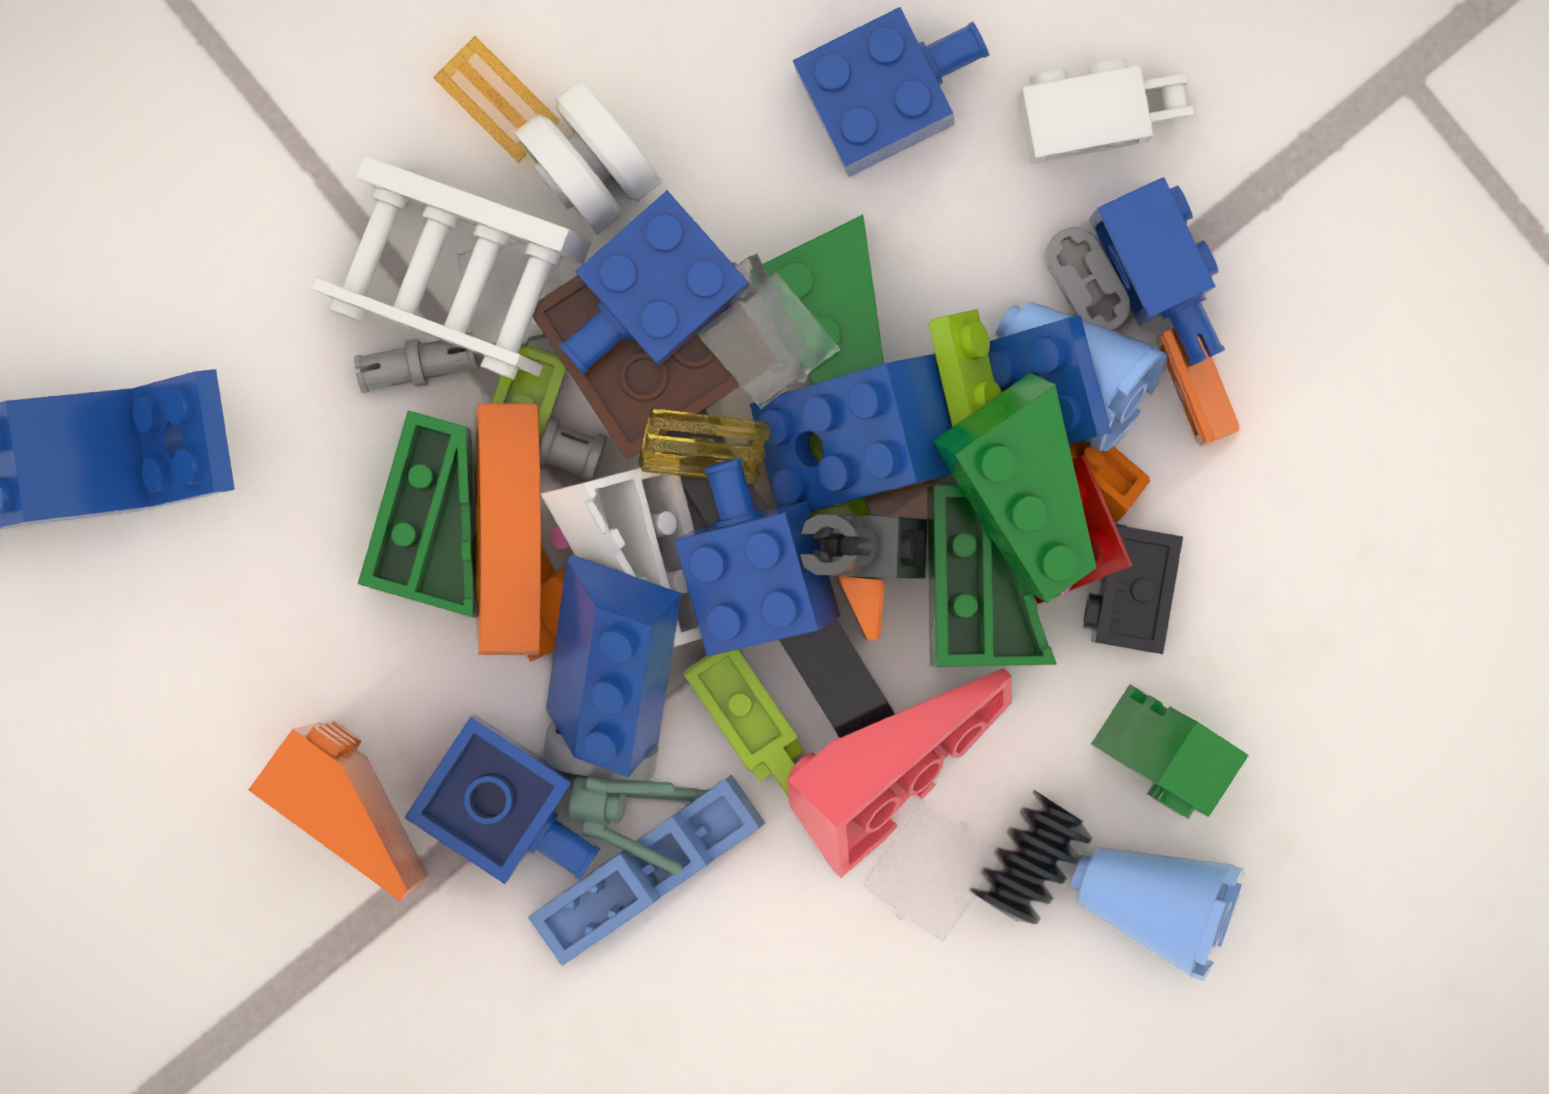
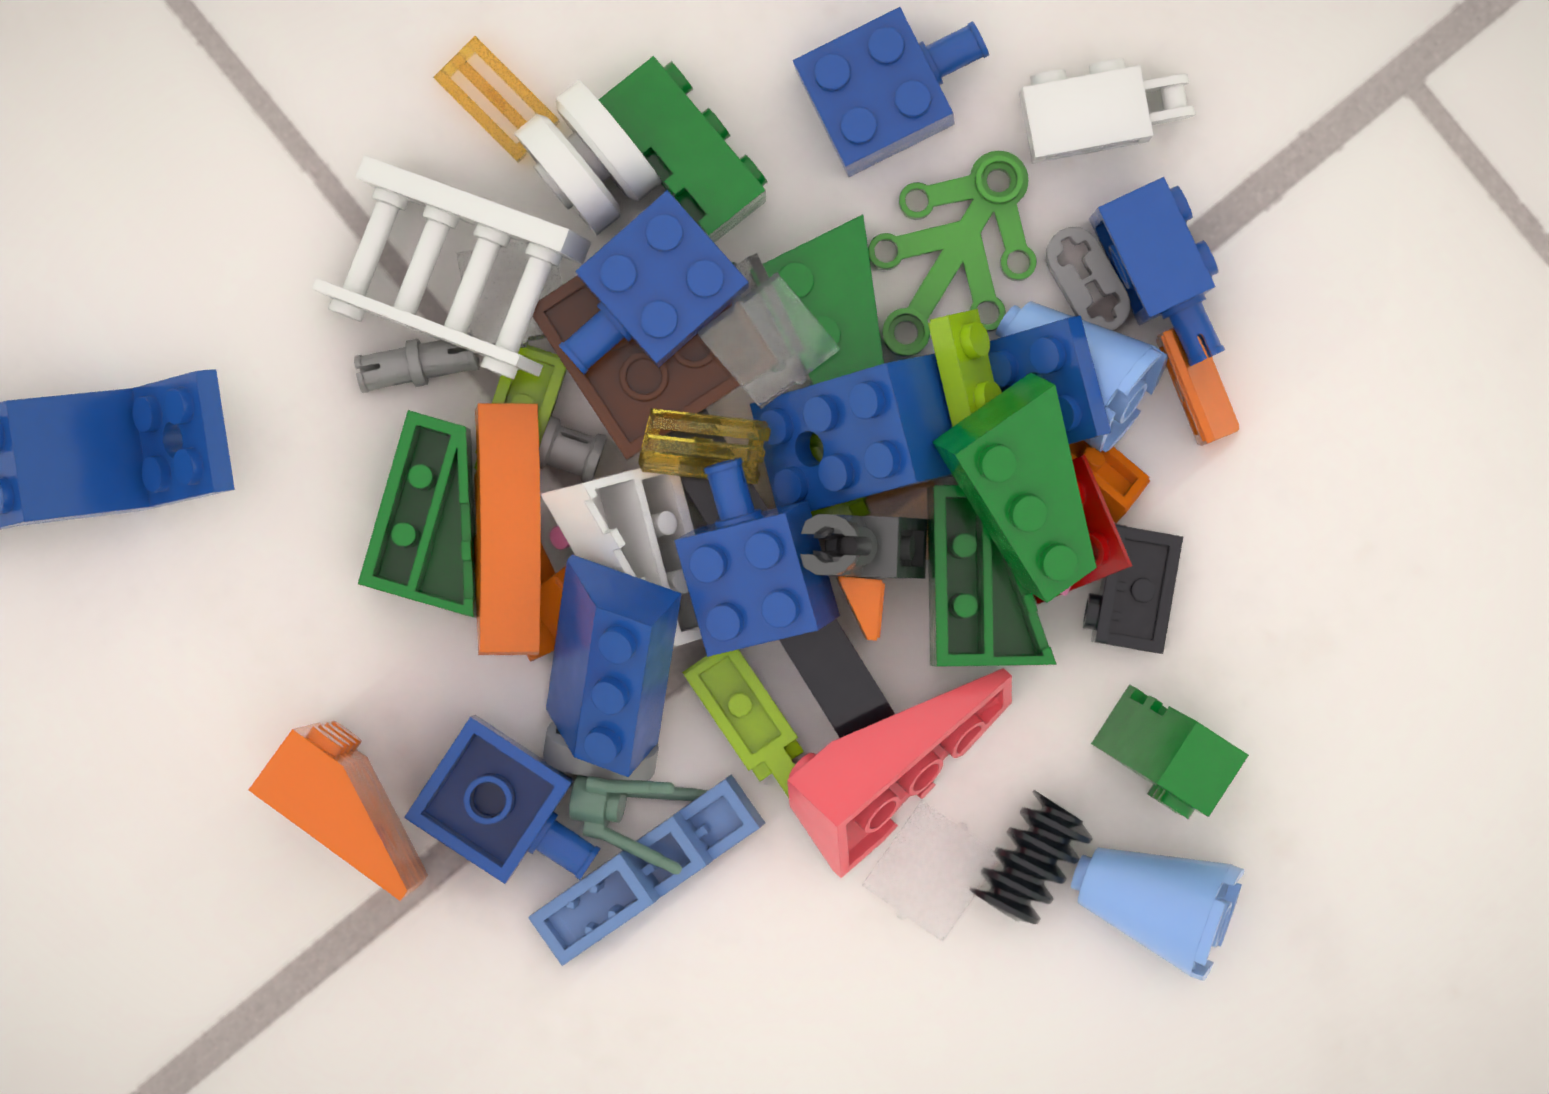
(686, 147): none -> green wedge
(959, 244): none -> bright green plant

